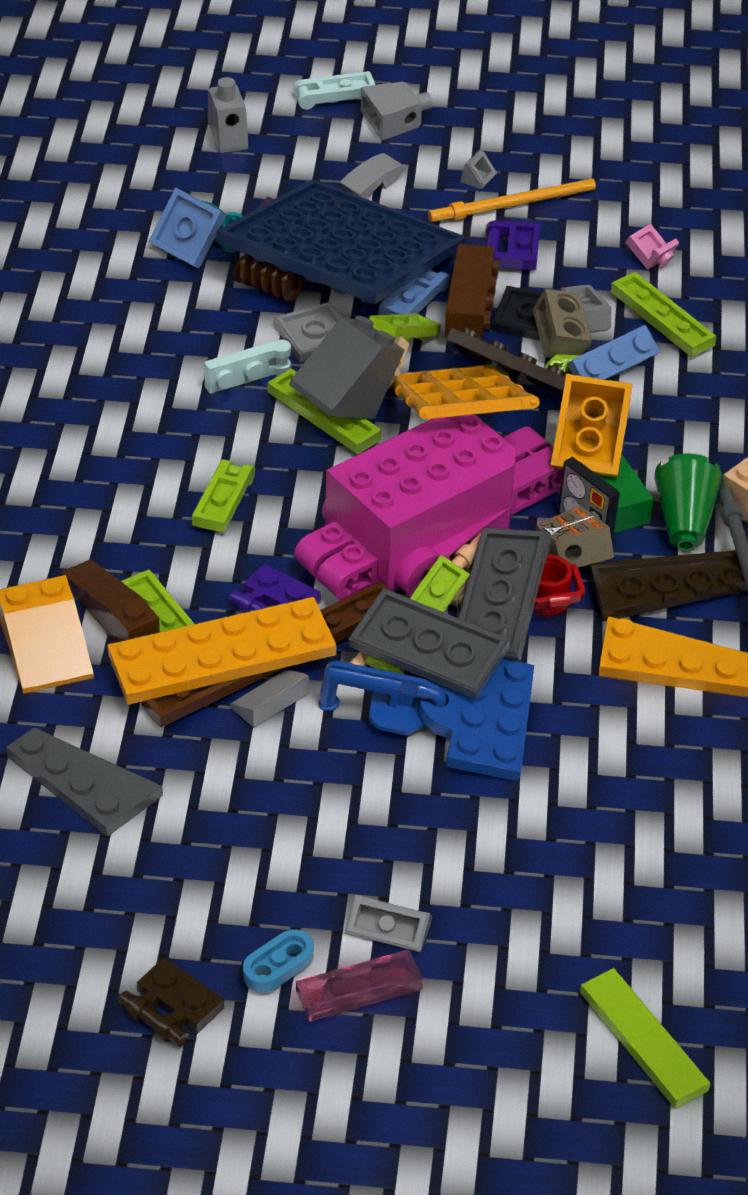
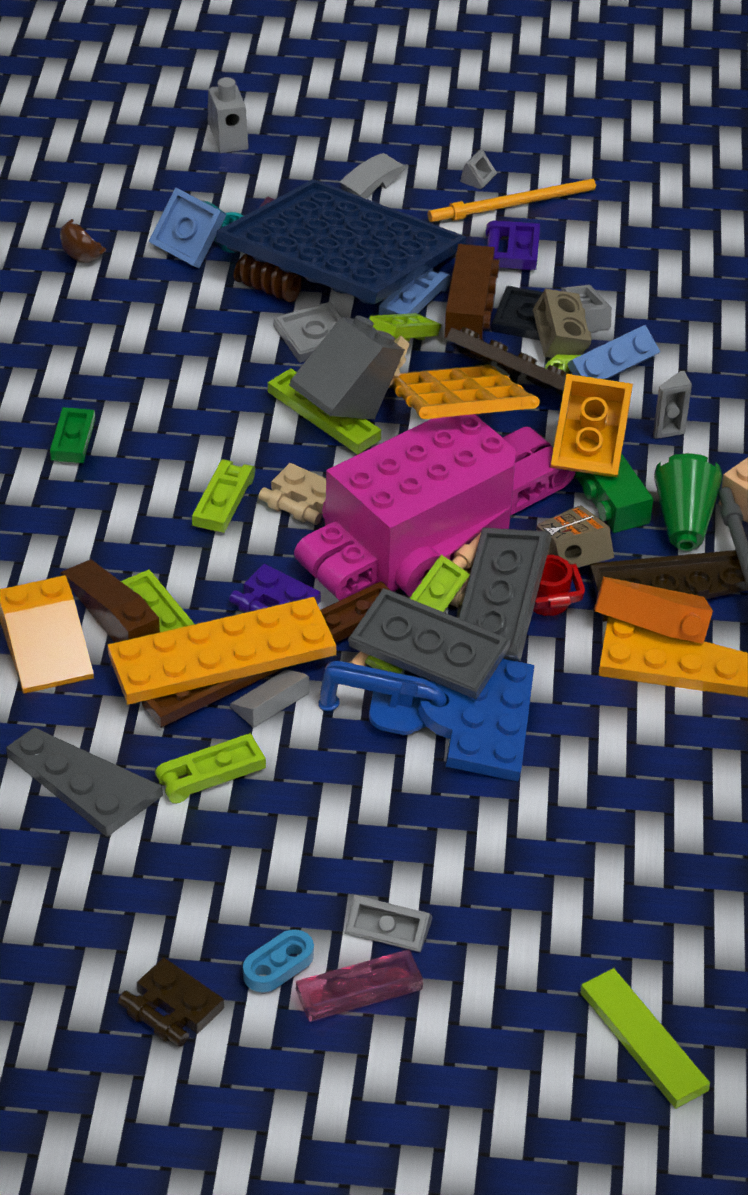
(72, 435): none -> green plate
(79, 244): none -> reddish brown hair
(210, 767): none -> lime plate
(247, 365): light aqua plate -> none
(297, 493): none -> tan plate
(331, 88): light aqua plate -> none
(393, 108): light grey torso -> none
(587, 489): tile -> none
(651, 247): bright pink bracket -> none
(655, 609): none -> orange slope
(663, 314): lime plate -> none
(672, 406): none -> light grey slope

